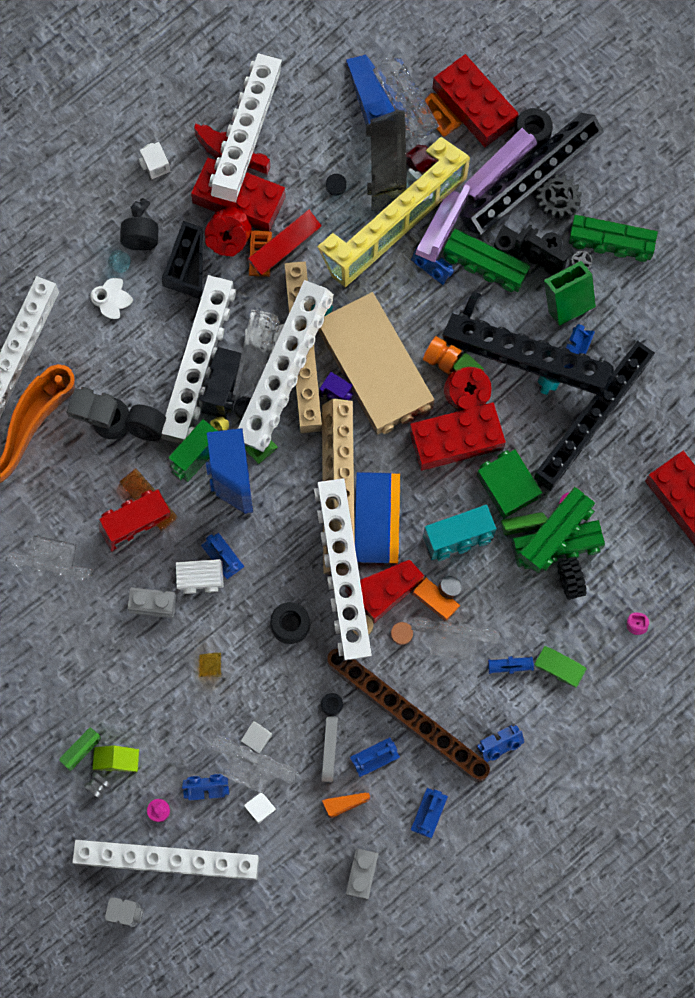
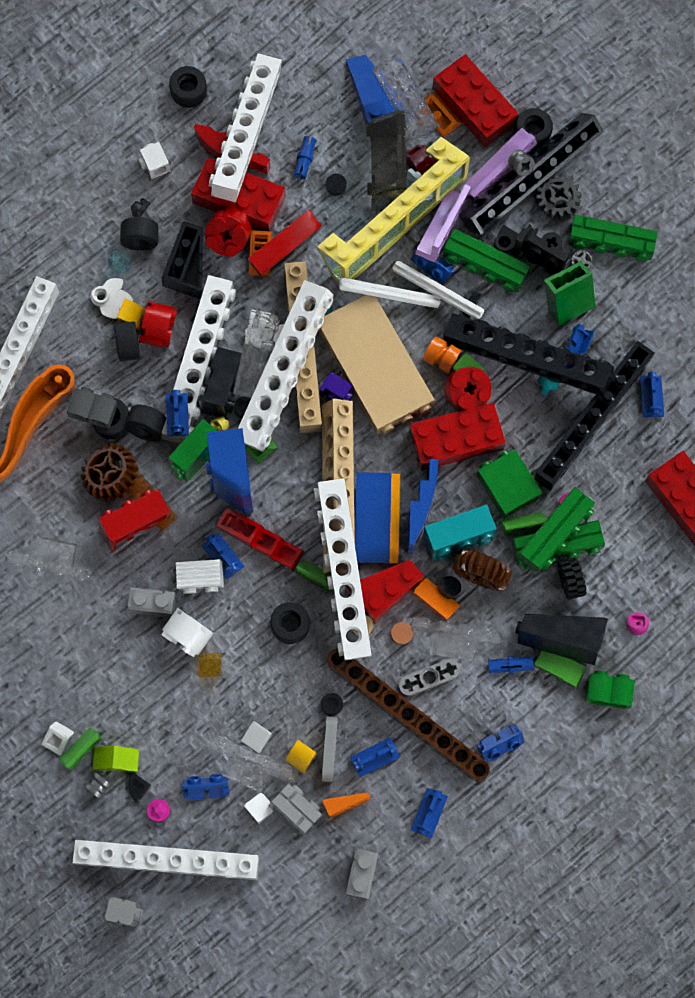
(57, 738): none -> white slope
(113, 479): none -> reddish brown gear
(126, 341): none -> black tyre
(131, 312): none -> yellow brick
(138, 787): none -> black tile
(156, 324): none -> red brick
(177, 414): none -> blue hinge
(184, 75): none -> black tyre
(186, 631): none -> white brick
(259, 538): none -> red slope
(295, 809): none -> light grey brick
(300, 756): none -> yellow brick
(305, 157): none -> blue pin
(314, 575): none -> bright green slope
(389, 292): none -> white axle
(420, 509): none -> blue slope
(438, 290): none -> white axle
(446, 677): none -> light grey beam
(482, 570): none -> reddish brown gear
(521, 162): none -> flat silver wheel
(563, 635): none -> black slope
(610, 690): none -> green brick
(652, 395): none -> blue hinge

